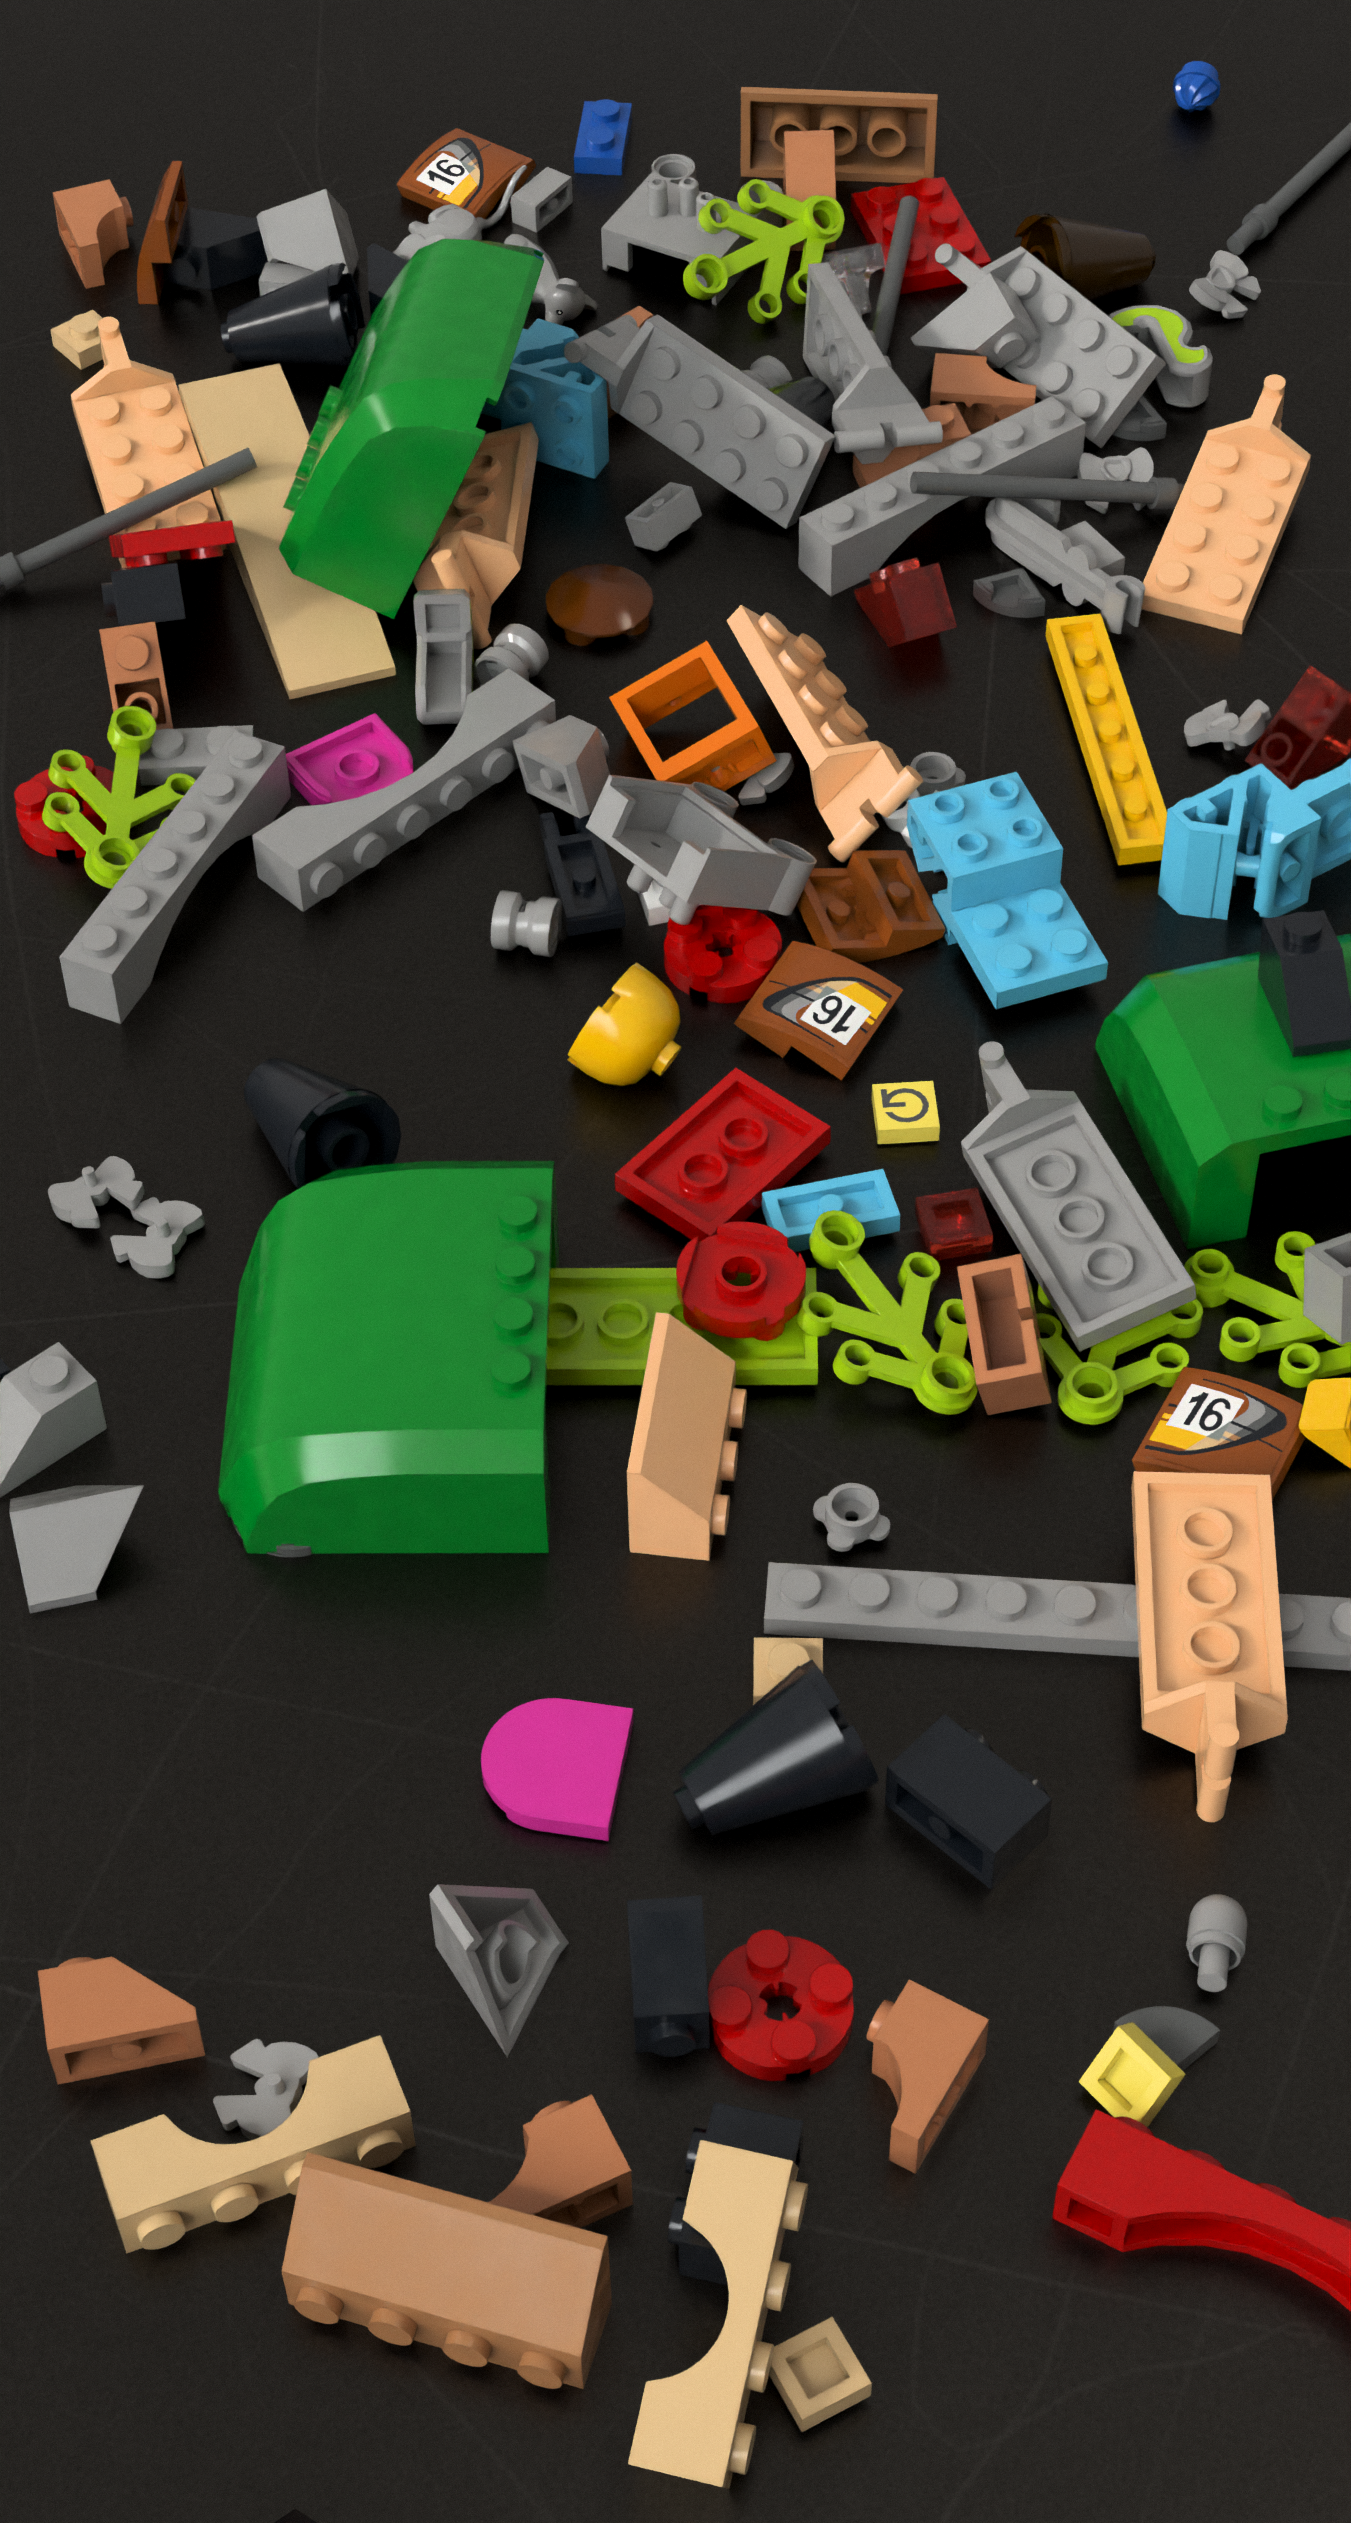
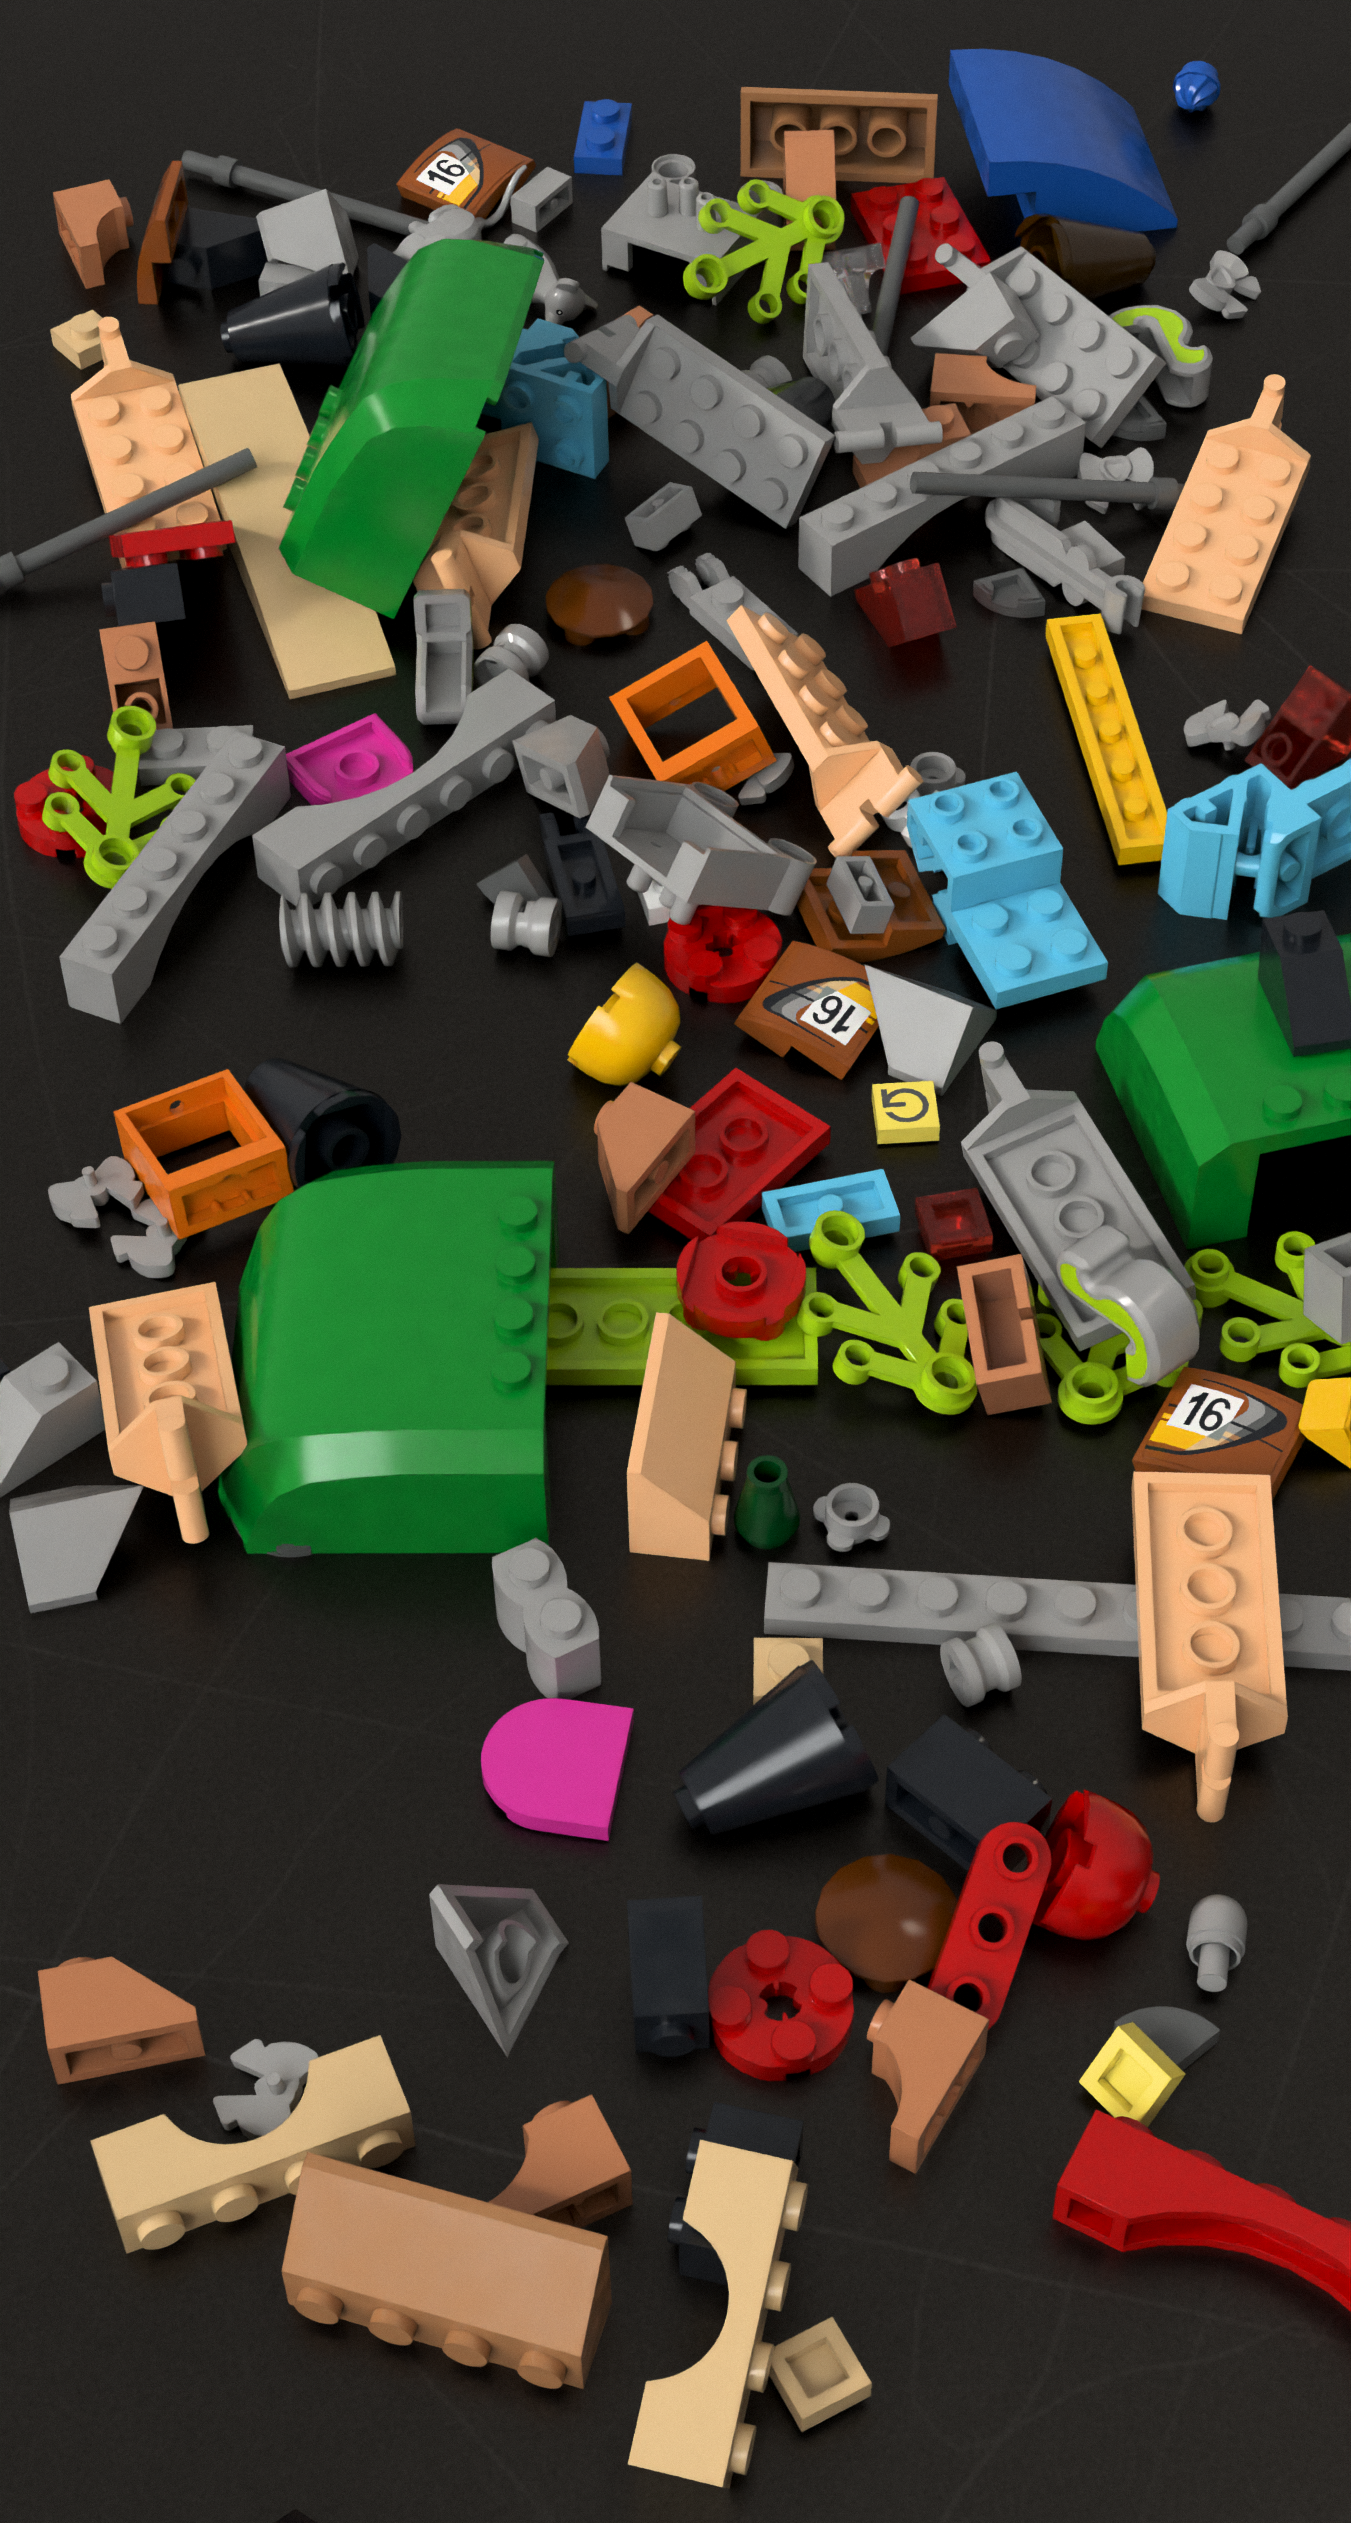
(169, 1395): none -> light nougat hinge
(216, 1187): none -> orange window
(231, 174): none -> dark grey bar
(341, 930): none -> light grey piece
(516, 877): none -> dark grey tile
(547, 1620): none -> light grey brick
(641, 1150): none -> nougat slope
(718, 601): none -> light grey hinge
(767, 1507): none -> dark green cone
(860, 894): none -> light grey piece
(885, 1919): none -> reddish brown dish
(926, 1028): none -> slope
(980, 1664): none -> light grey wheel
(996, 1892): none -> red plate
(1057, 140): none -> blue slope
(1097, 1869): none -> red cylinder
(1136, 1298): none -> light grey animal

